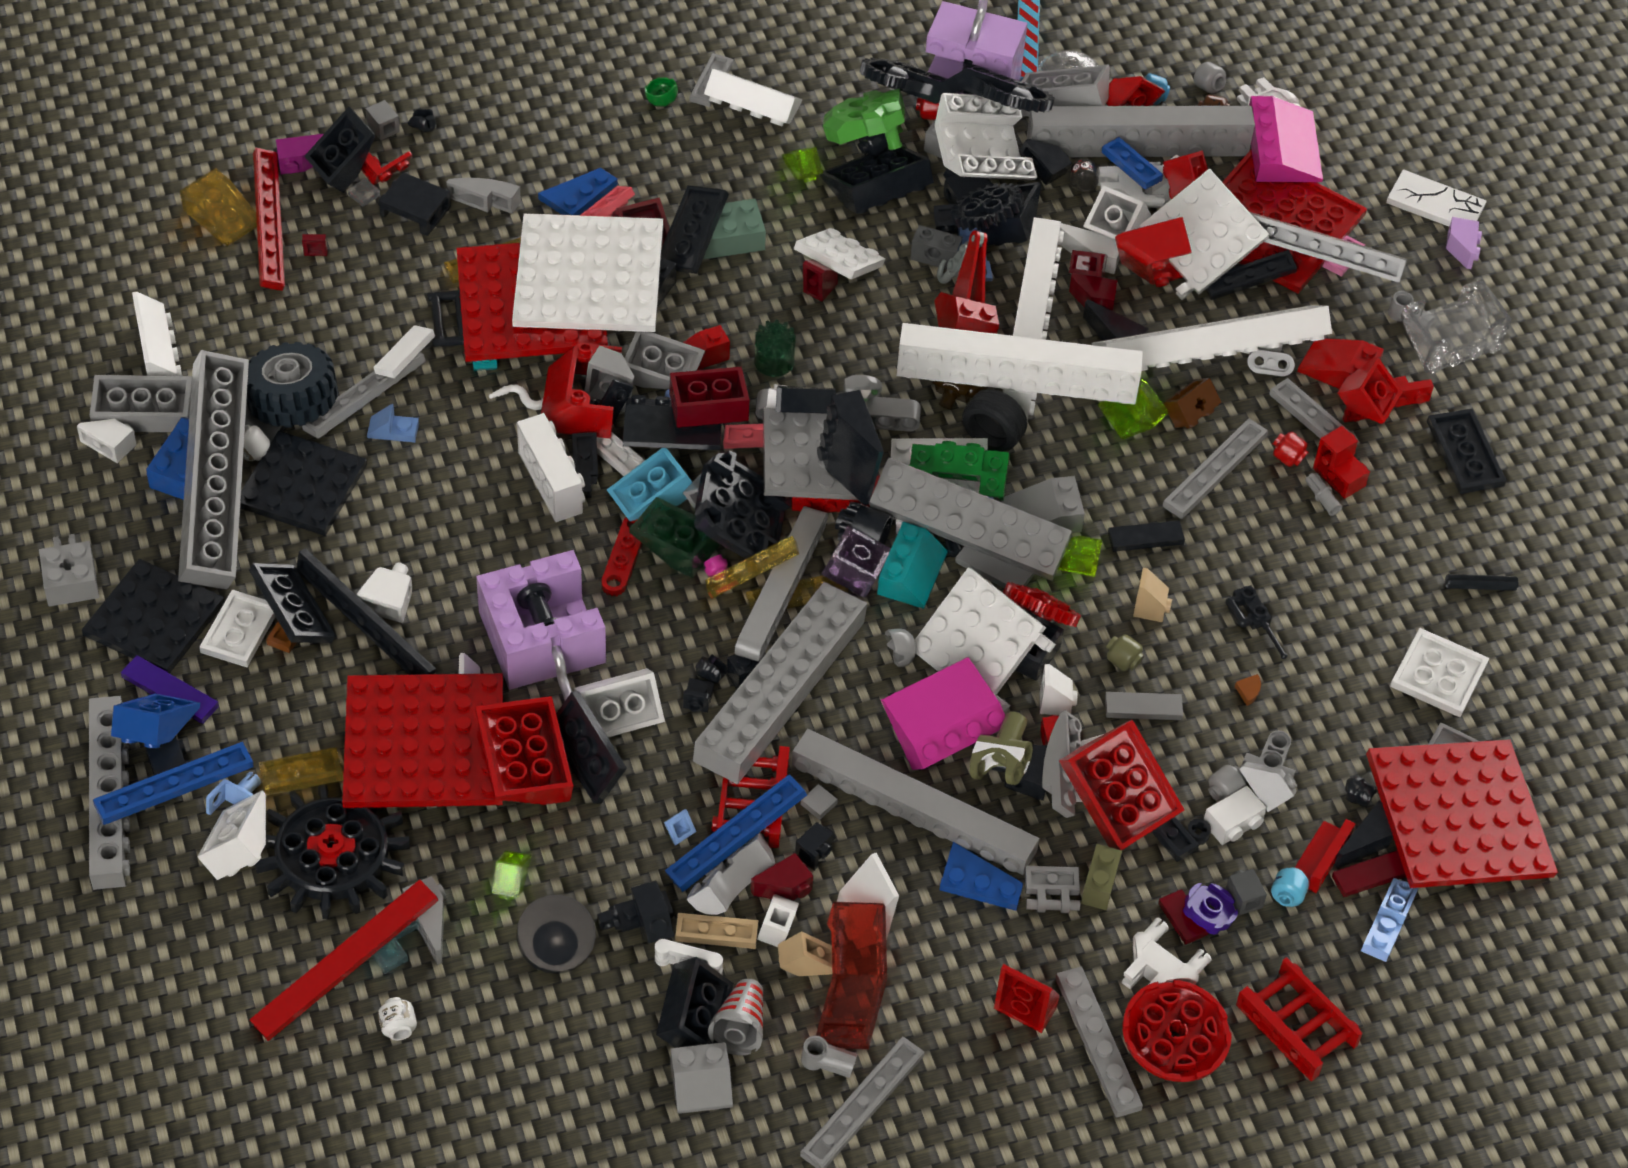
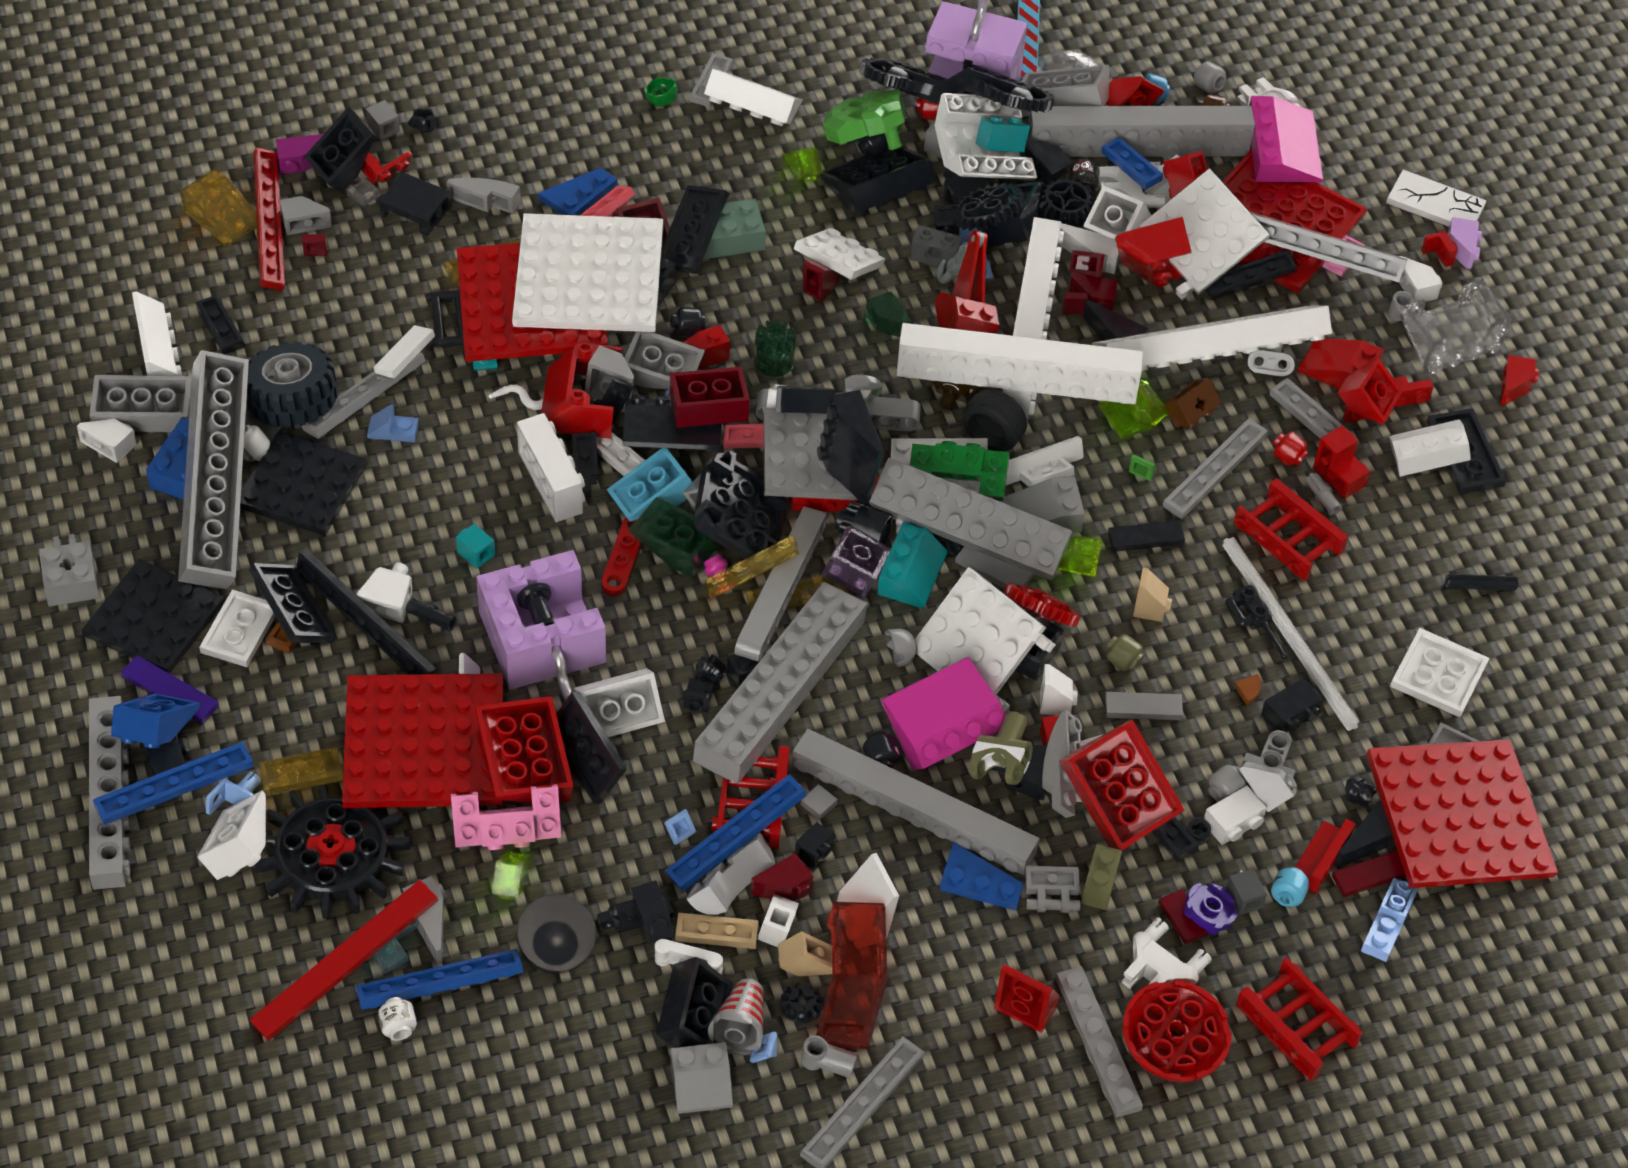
(220, 324): none -> black tile
(303, 215): none -> light grey slope
(431, 614): none -> black pin
(440, 978): none -> blue plate
(475, 545): none -> teal brick
(506, 825): none -> bright pink bracket
(687, 321): none -> black head
(767, 1049): none -> light blue slope
(795, 1011): none -> black gear
(882, 748): none -> black head
(886, 314): none -> clear green slope
(1002, 134): none -> teal brick
(1046, 463): none -> white bracket
(1066, 201): none -> black gear
(1074, 303): none -> dark red tile
(1142, 467): none -> bright green slope
(1292, 706): none -> black brick
(1293, 638): none -> white axle
(1299, 511): none -> red fence
(1420, 281): none -> white slope
(1430, 447): none -> white slope
(1442, 245): none -> red bracket
(1517, 378): none -> red slope

